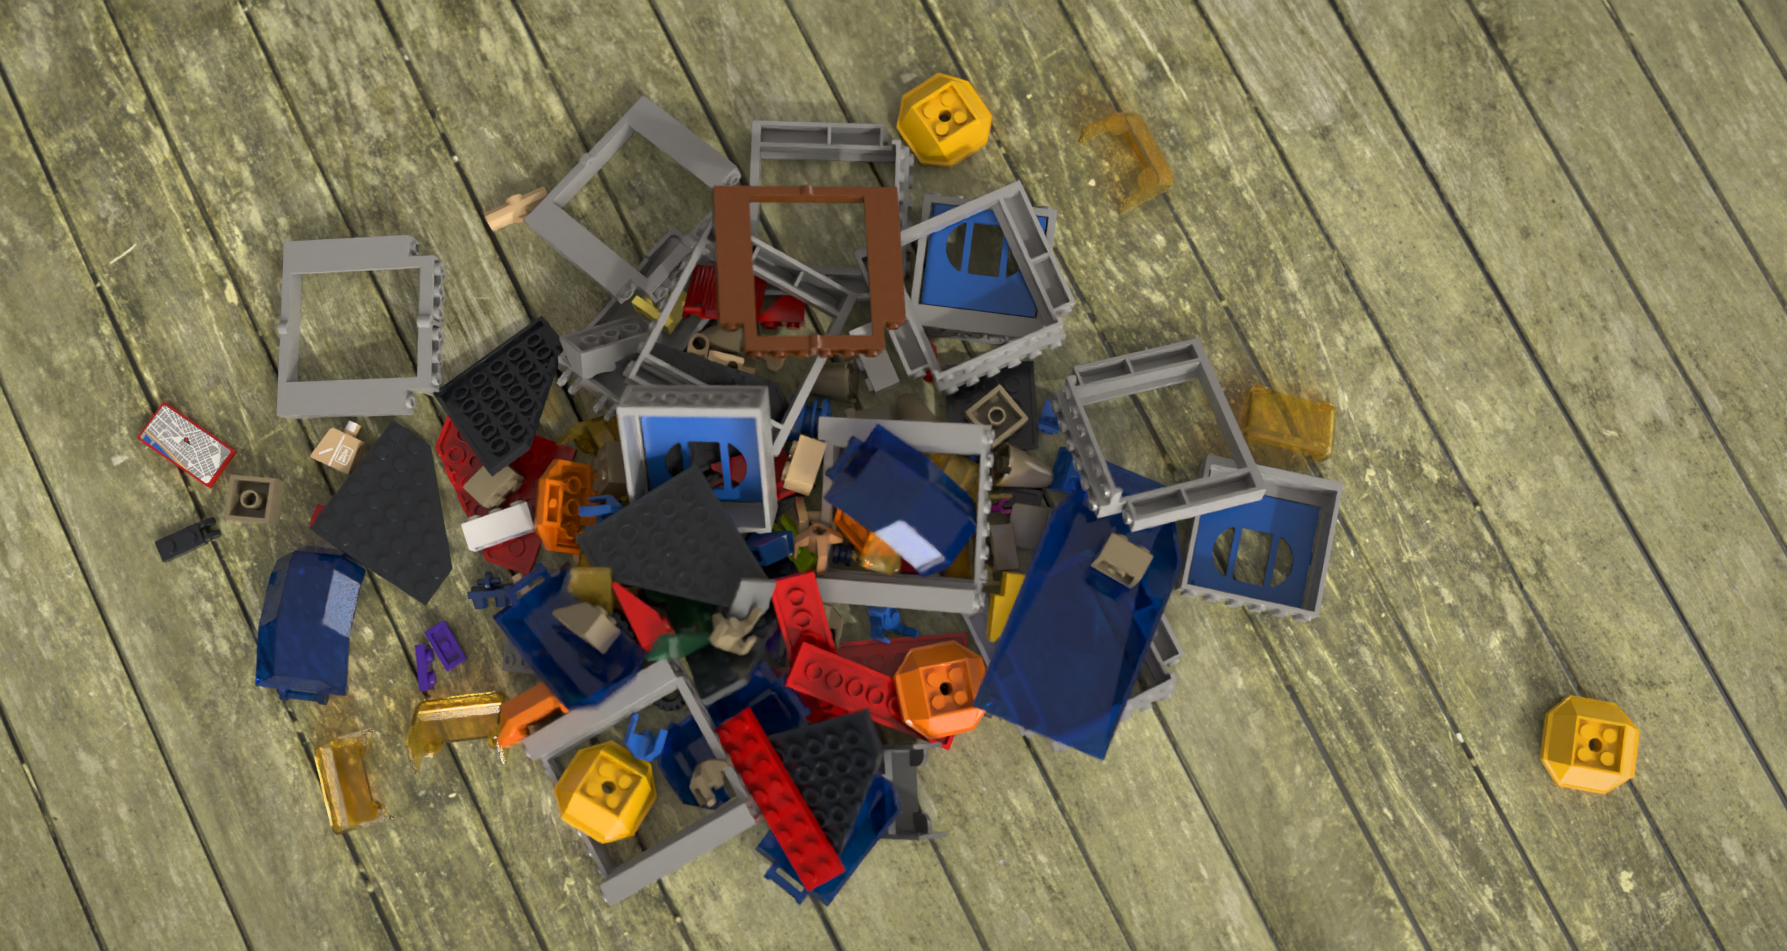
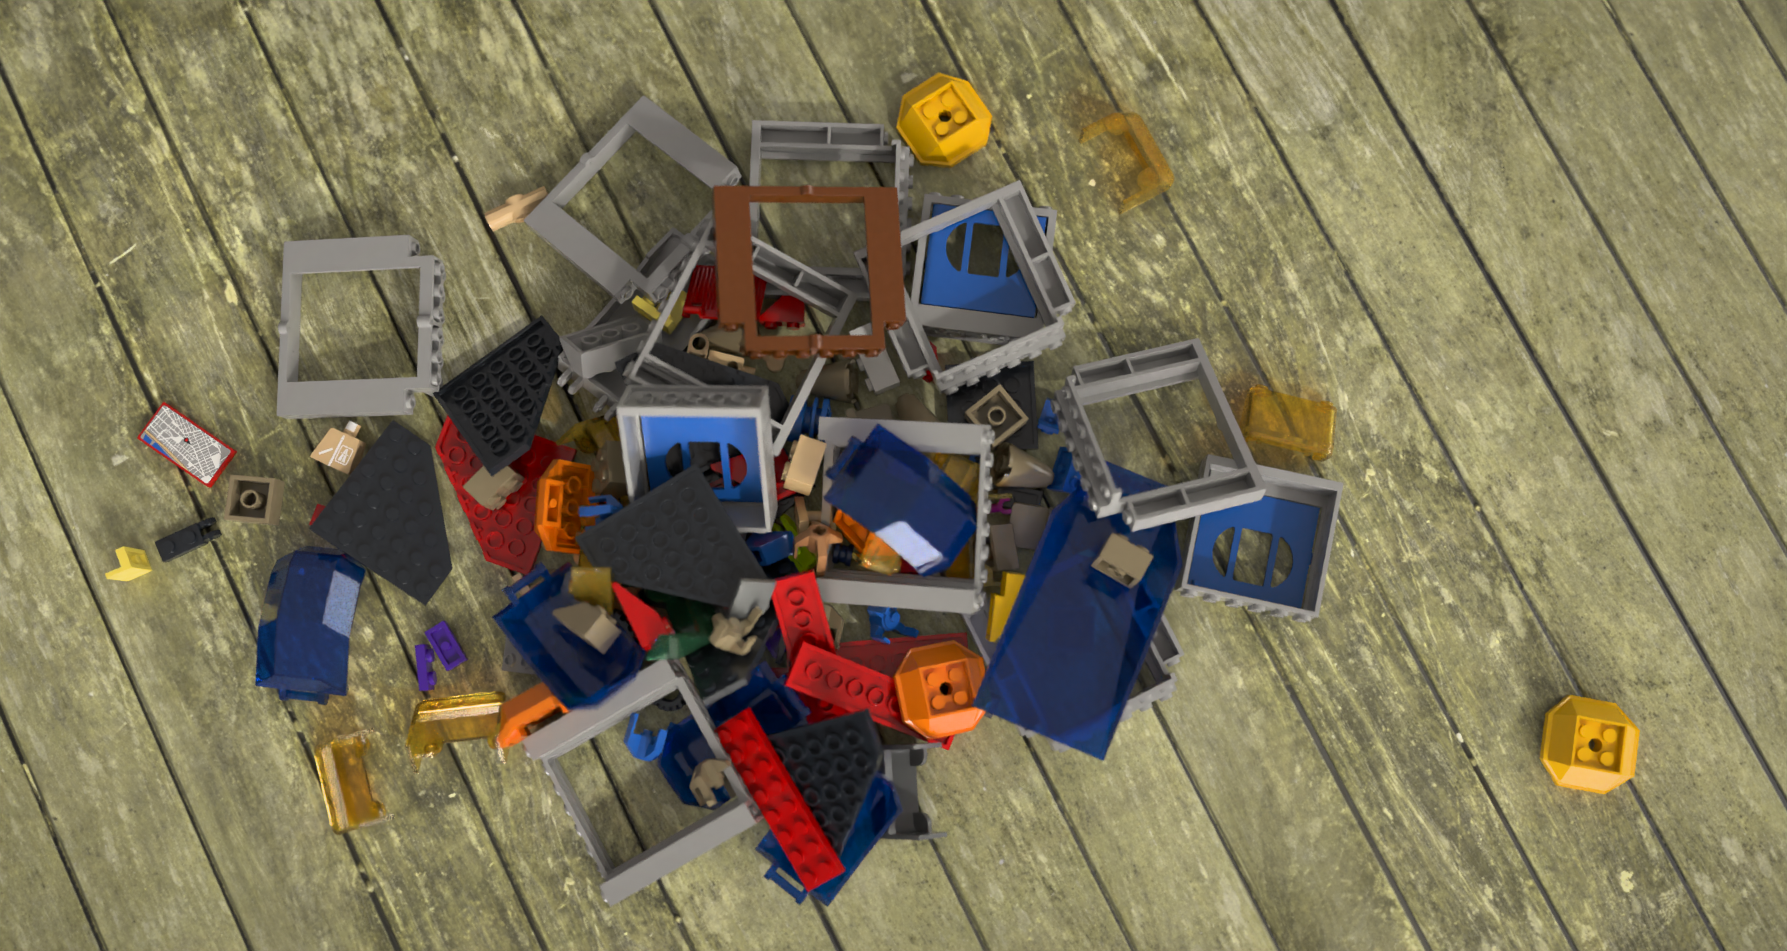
(132, 562): none -> light yellow panel
(491, 588): dark blue hips -> none
(499, 526): white brick -> none
(603, 814): yellow piece -> none

